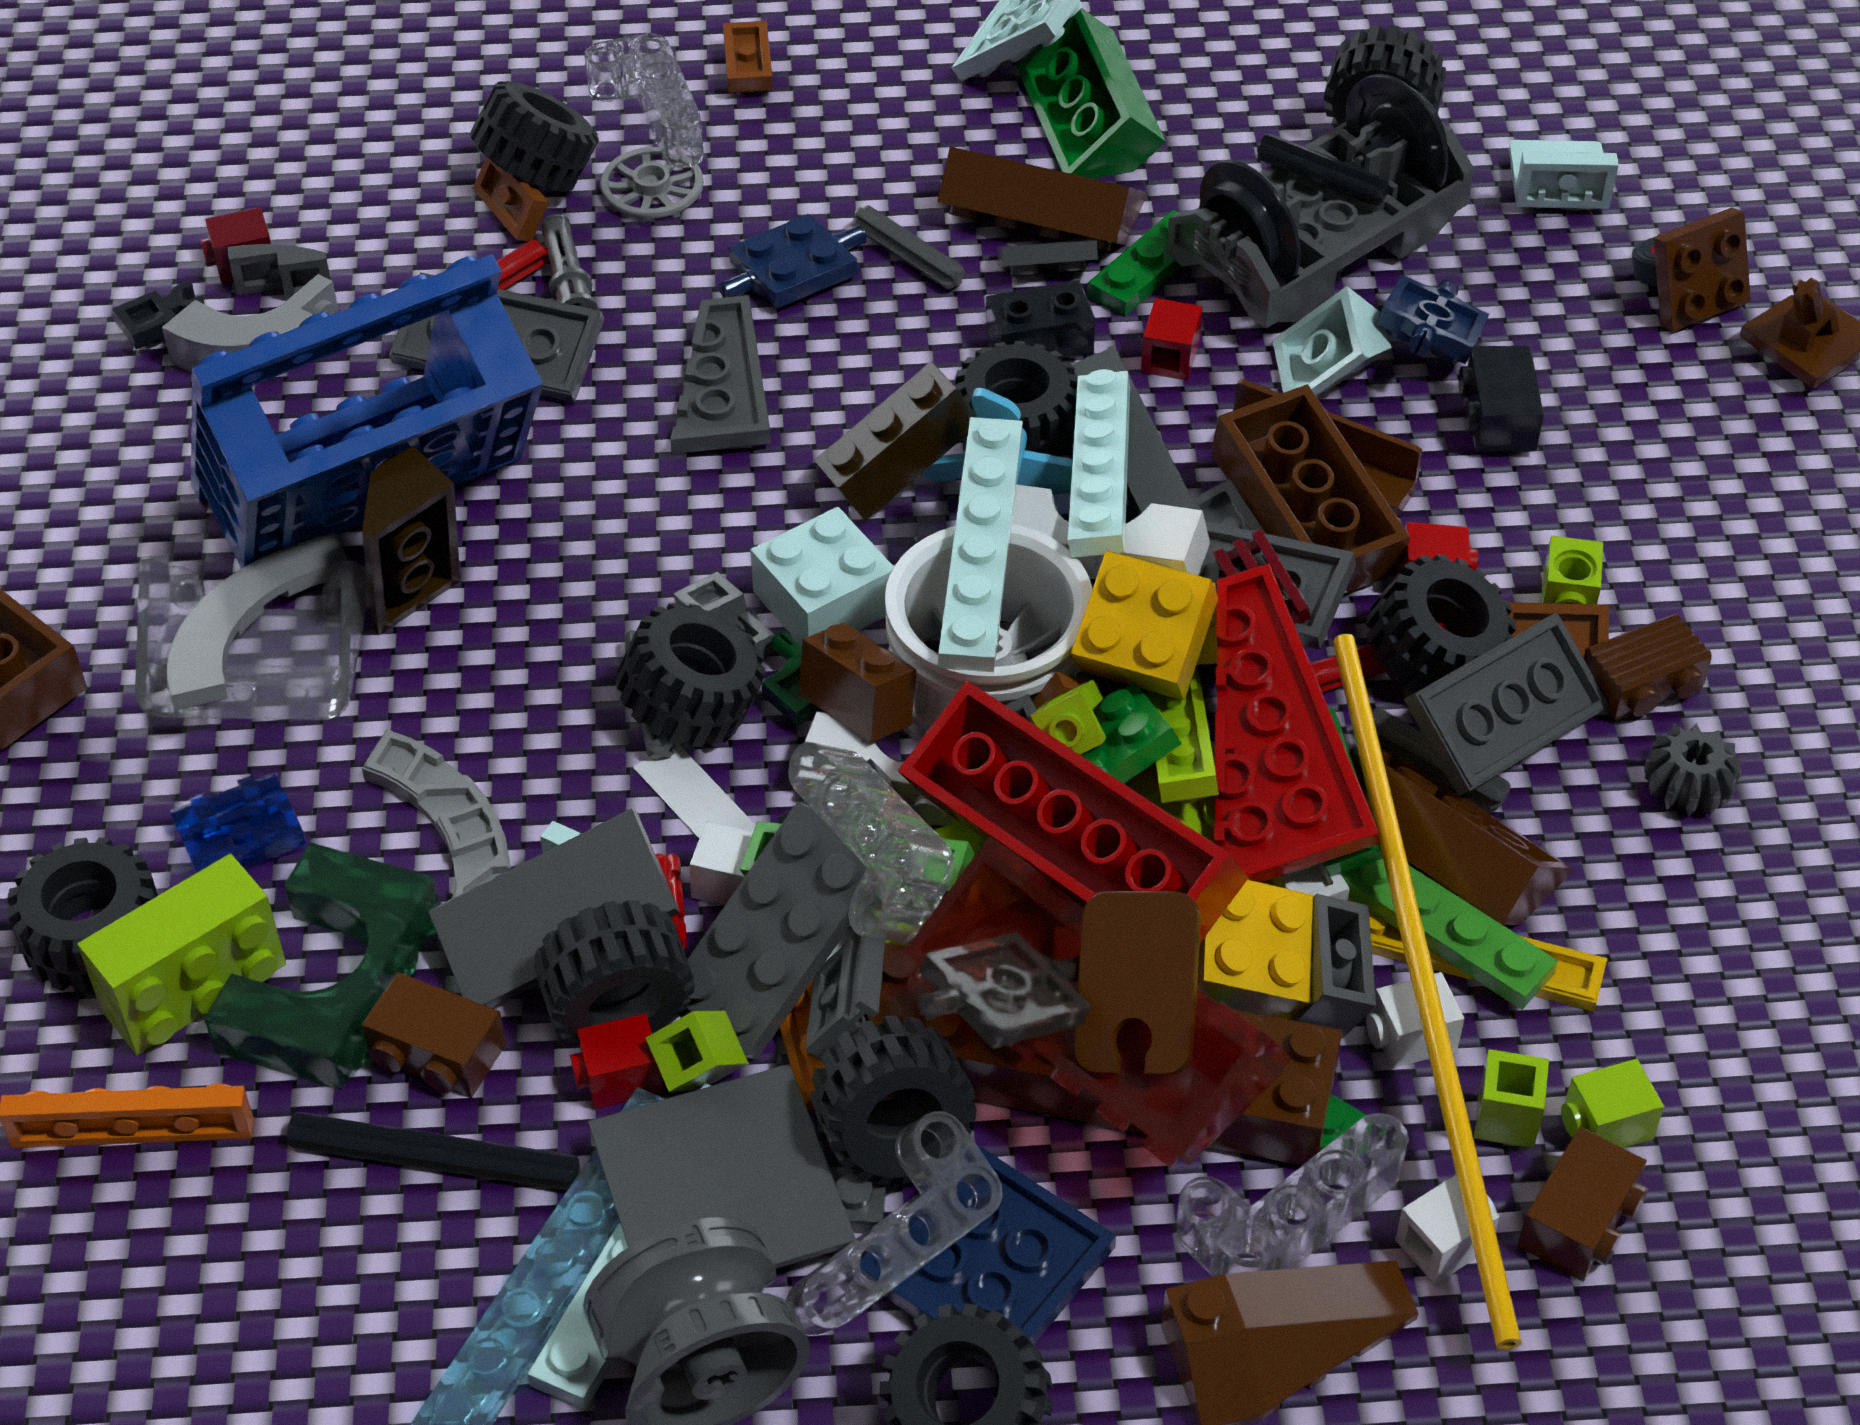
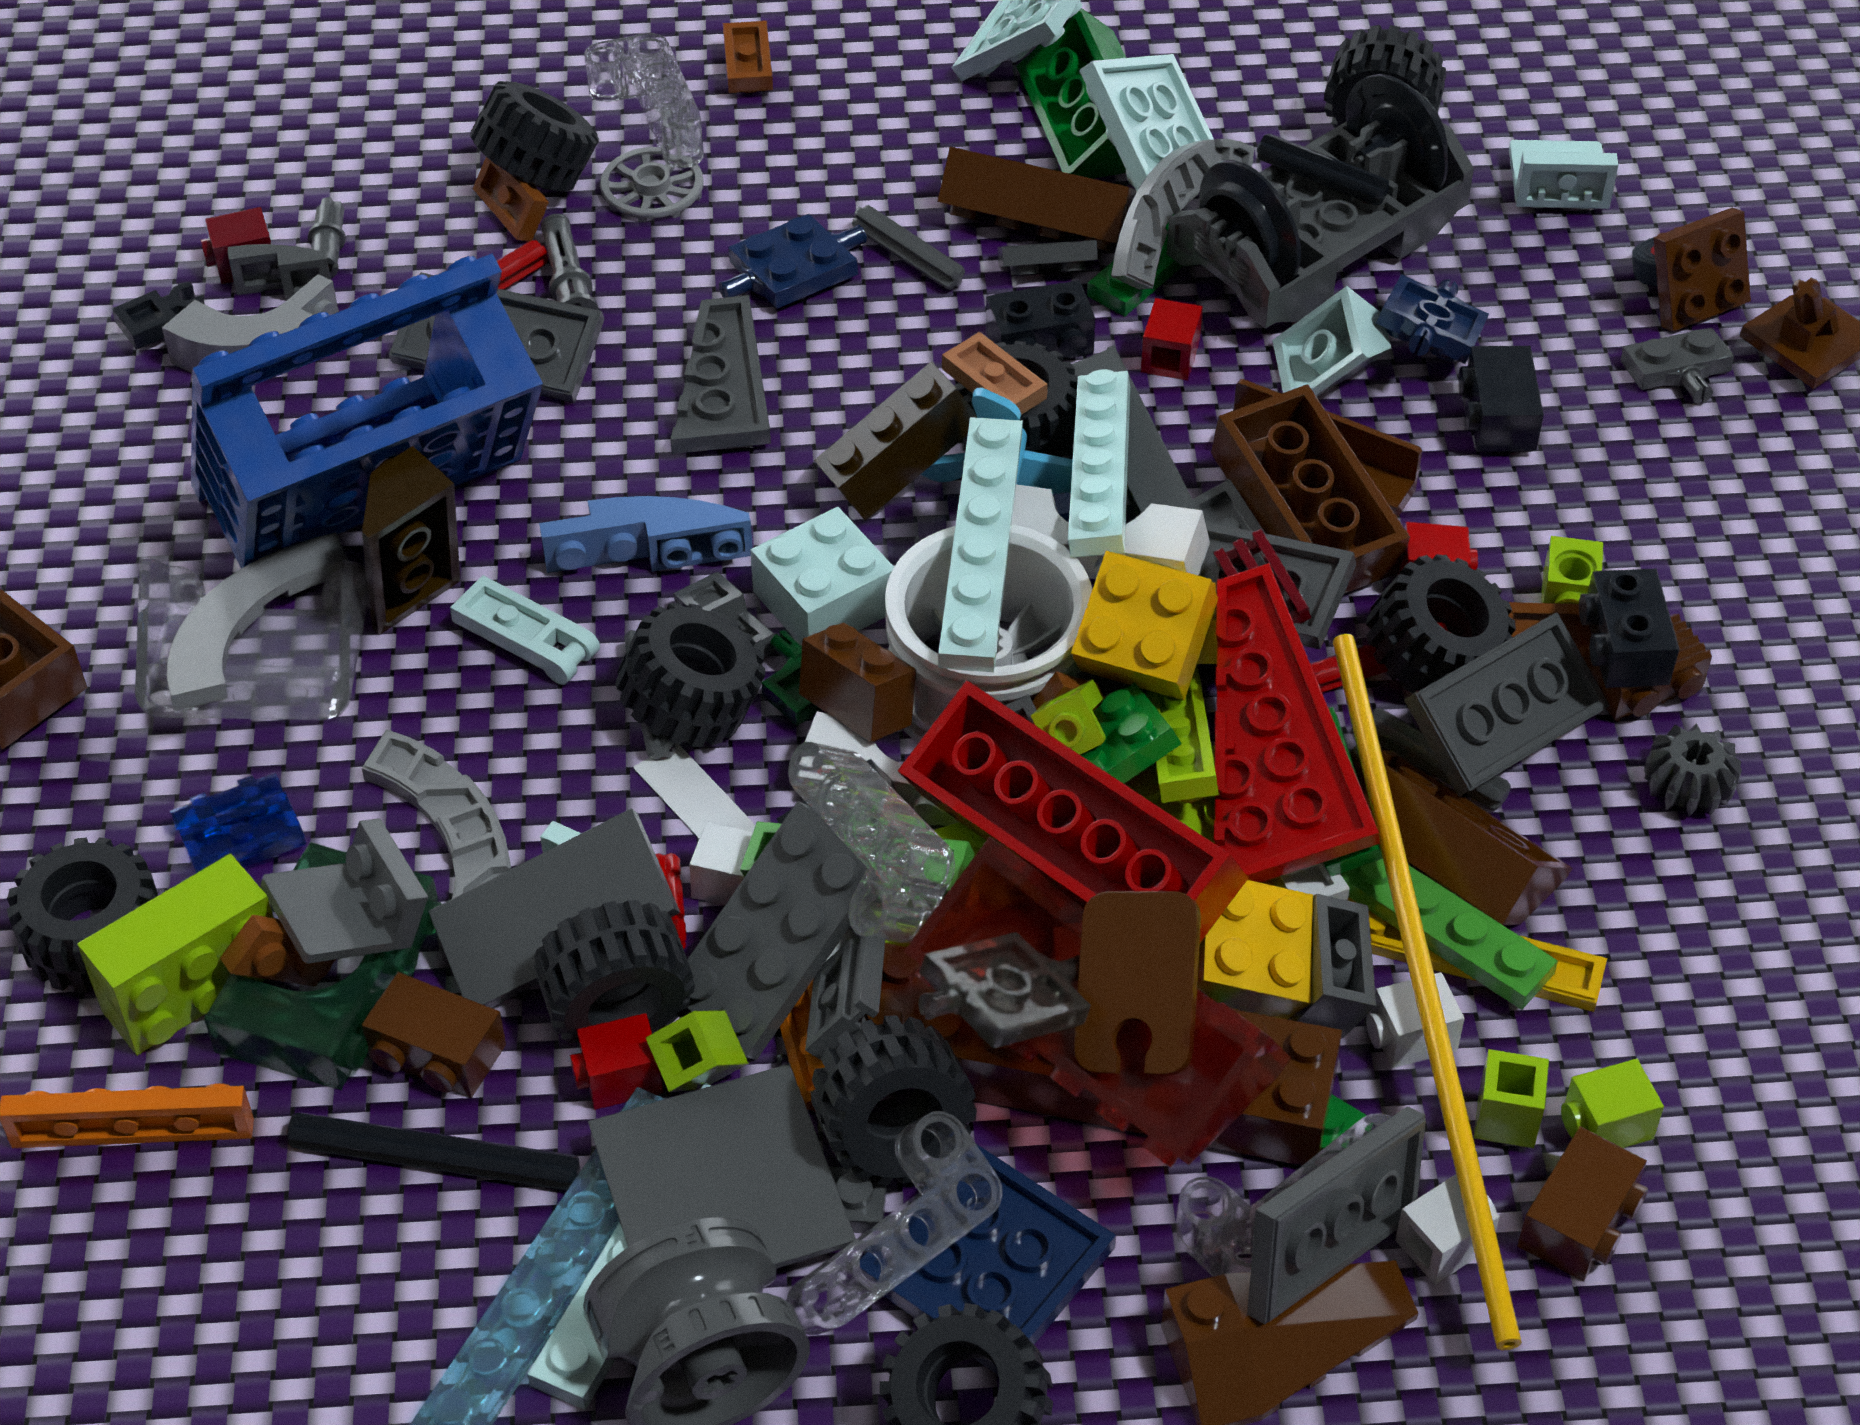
(267, 952): none -> dark orange plate
(327, 232): none -> dark grey axle
(351, 906): none -> dark grey bracket
(524, 628): none -> light aqua plate
(663, 528): none -> medium blue slope
(987, 366): none -> nougat plate
(1144, 109): none -> light aqua plate
(1160, 196): none -> light grey tile
(1334, 1214): none -> dark grey tile
(1629, 628): none -> black brick
(1679, 361): none -> dark grey plate

